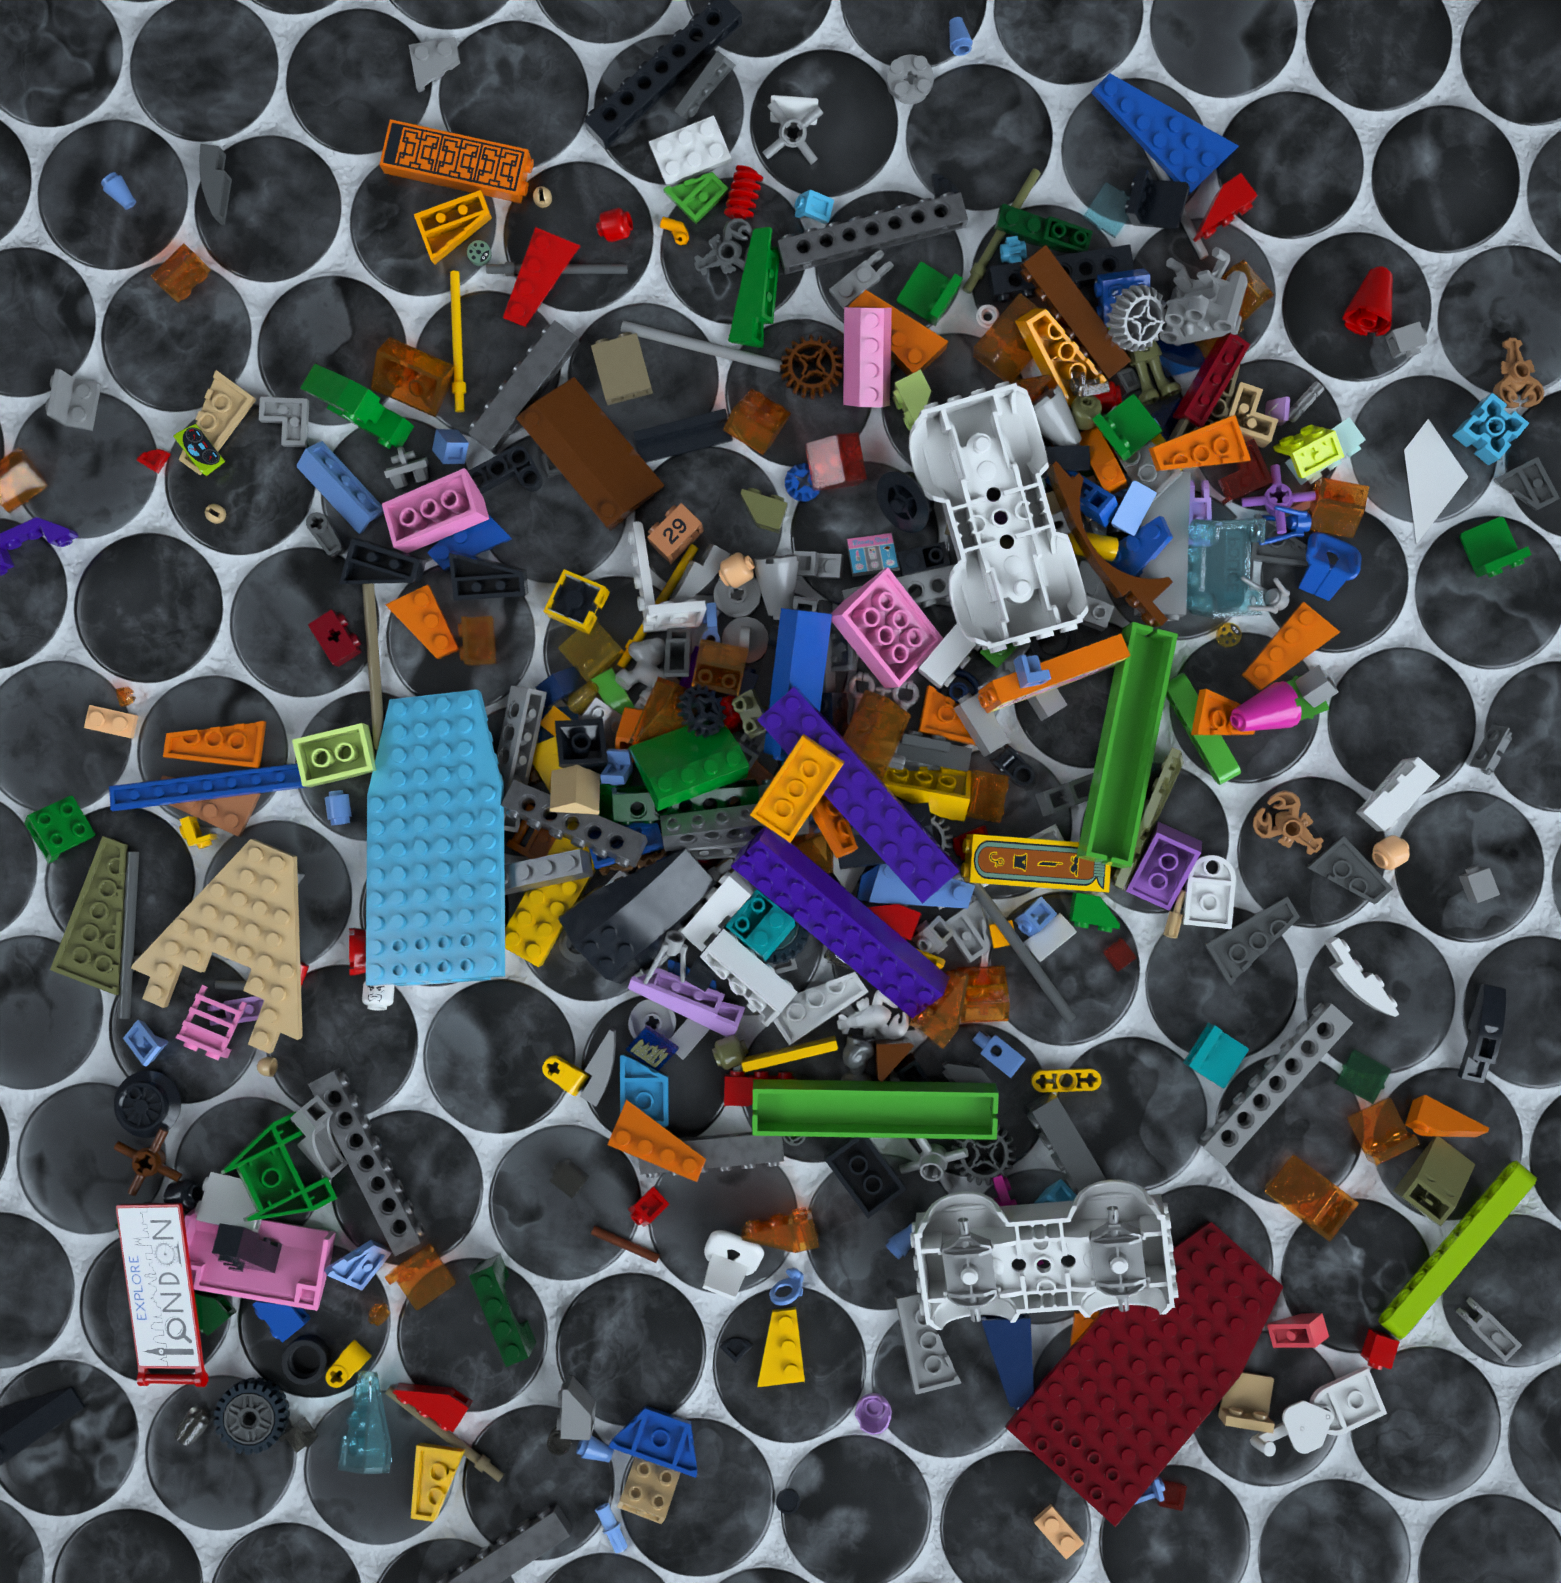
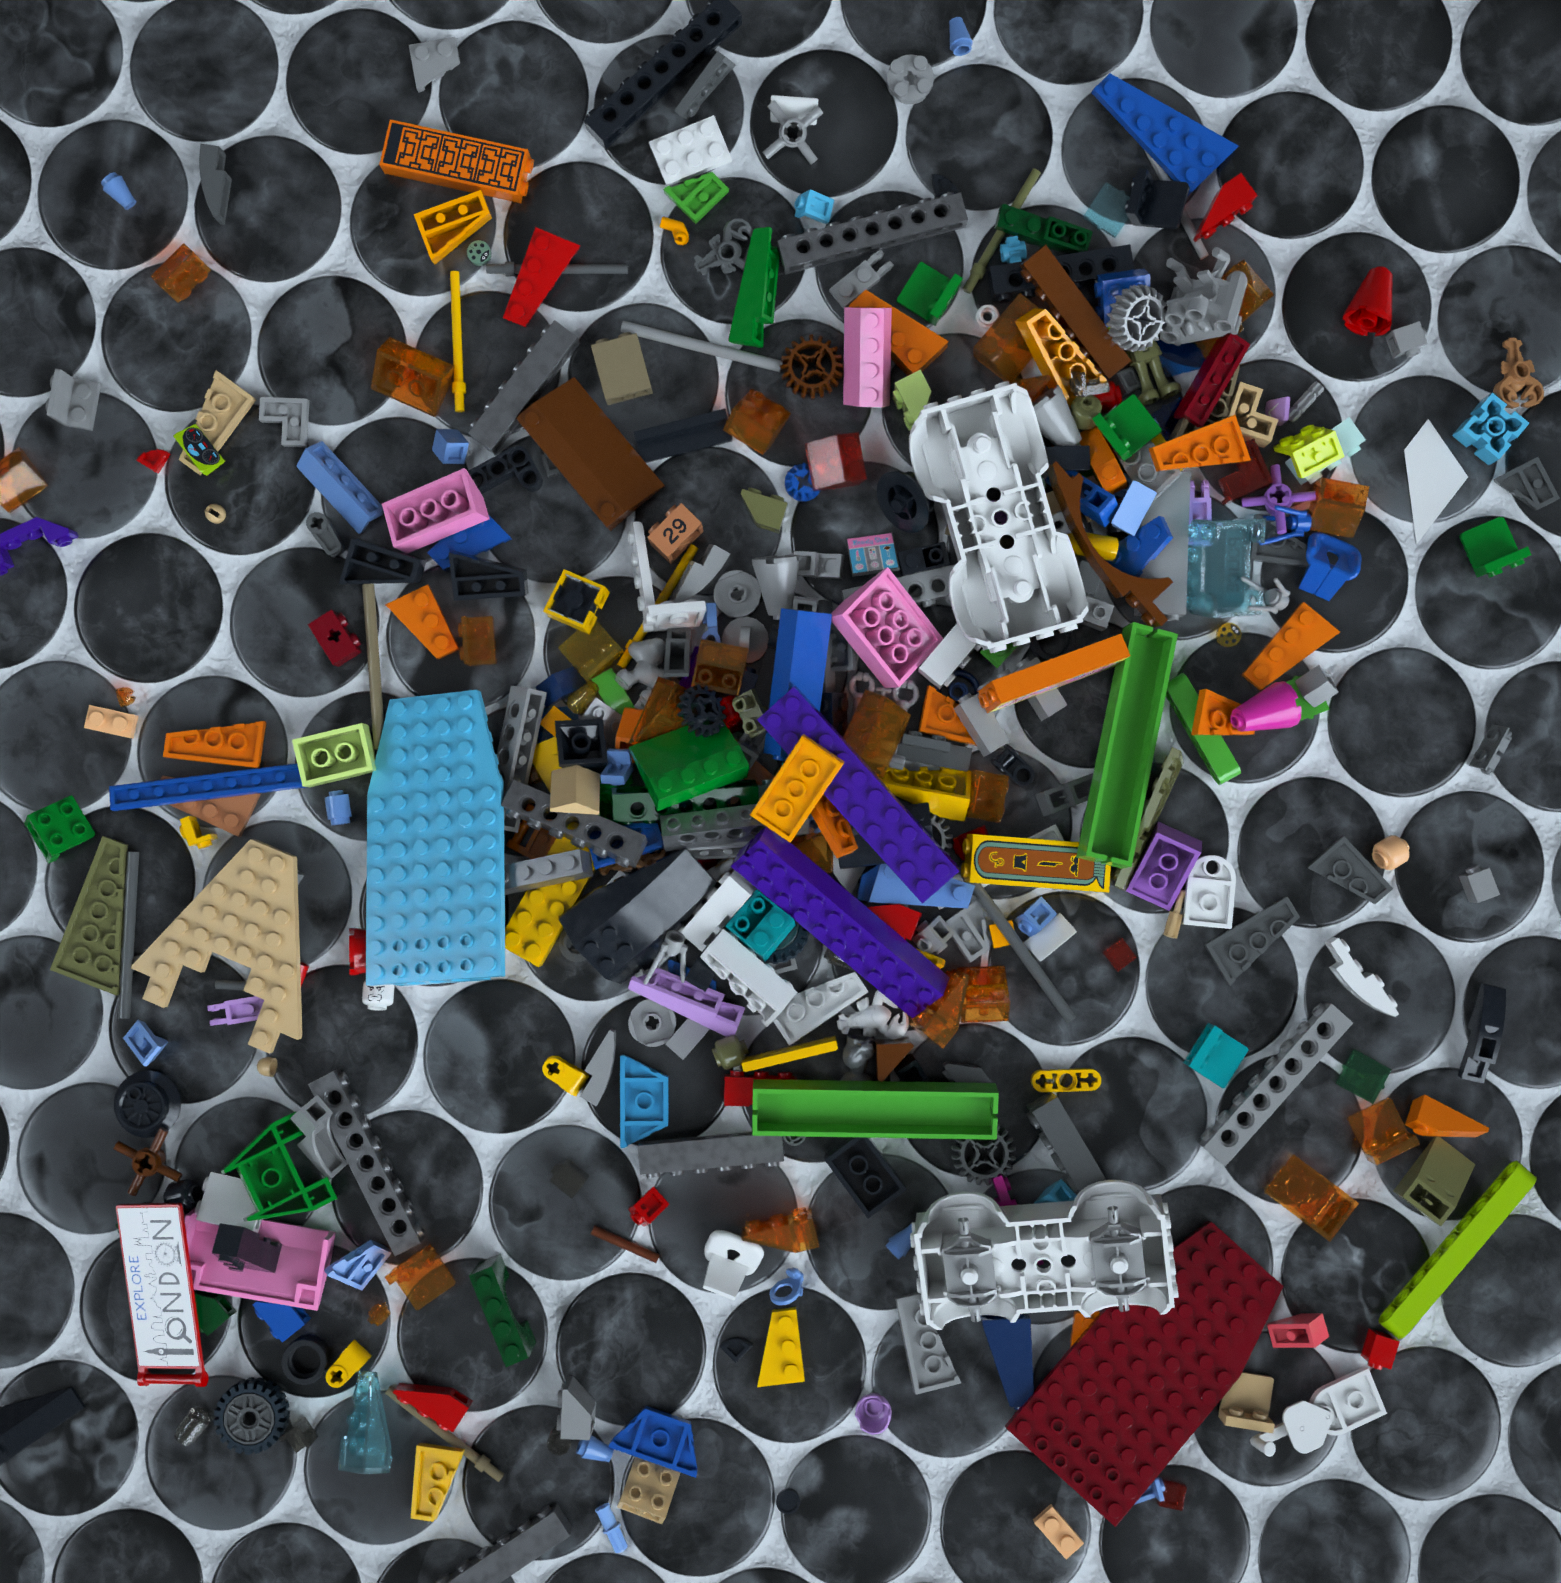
(199, 1037): bright pink plate -> none
(357, 406): green wedge -> none
(397, 472): light grey hips -> none
(547, 197): tan hinge -> none
(614, 224): red head -> none
(649, 1141): orange wing -> none
(652, 1048): piece -> none
(736, 570): light nougat head -> none
(742, 193): red piece -> none
(934, 1162): light grey bar -> none
(1008, 1061): medium blue torso -> none
(1030, 672): medium blue panel -> none
(1092, 910): green slope -> none
(1287, 823): medium nougat animal -> none
(1397, 793): white wedge -> none
(1490, 1331): light grey hinge -> none

